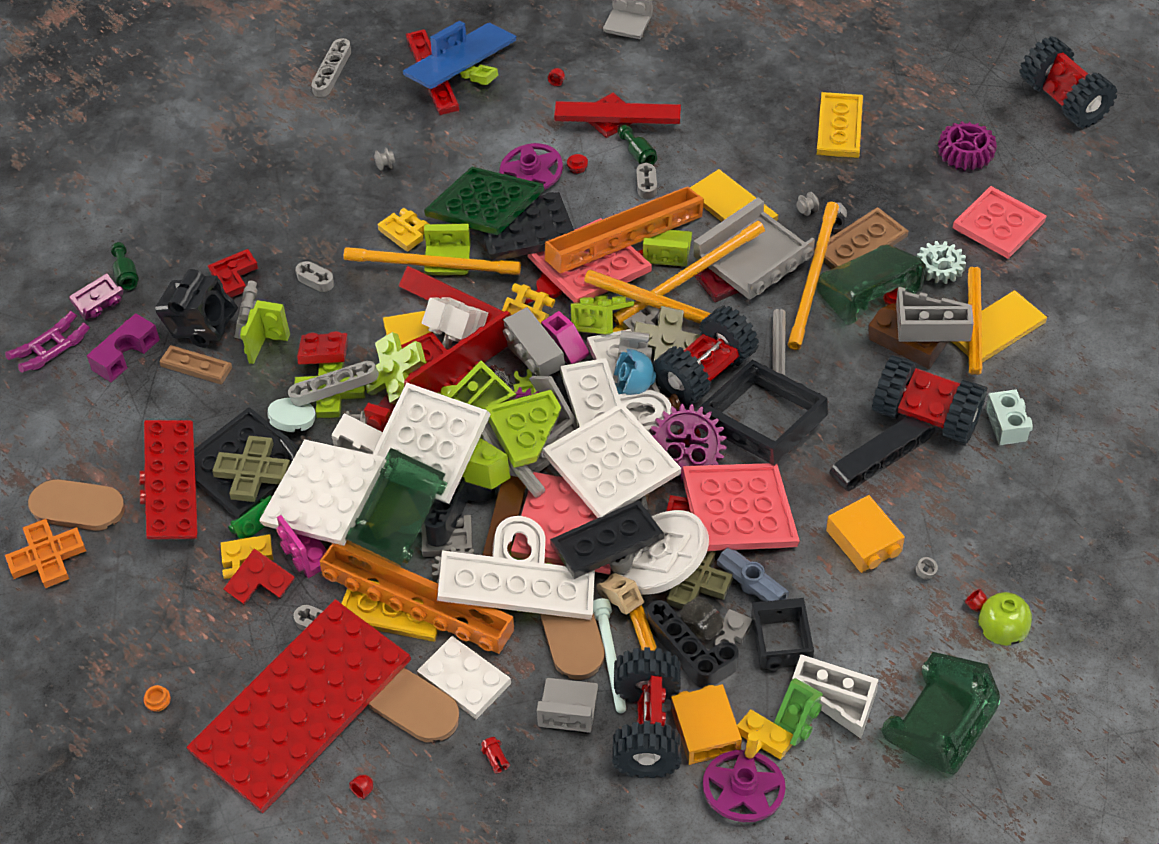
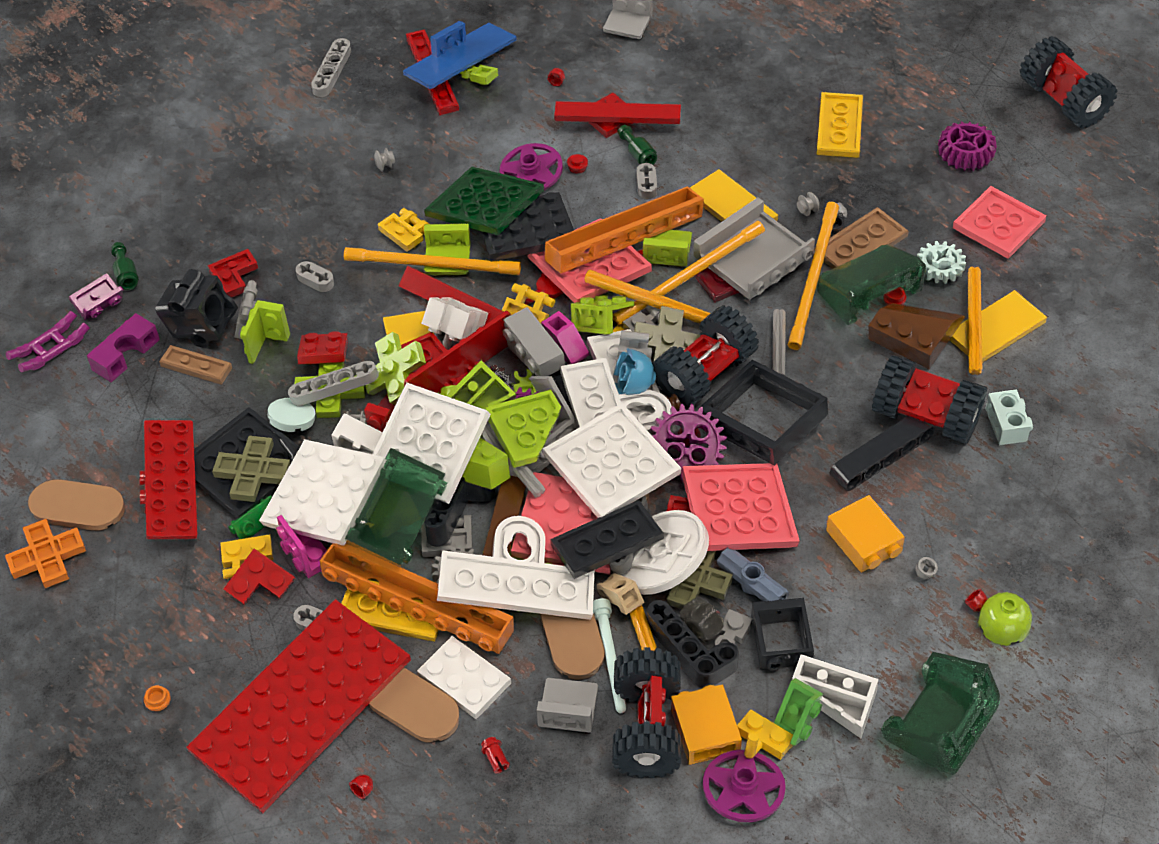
(932, 319): light grey wedge -> none

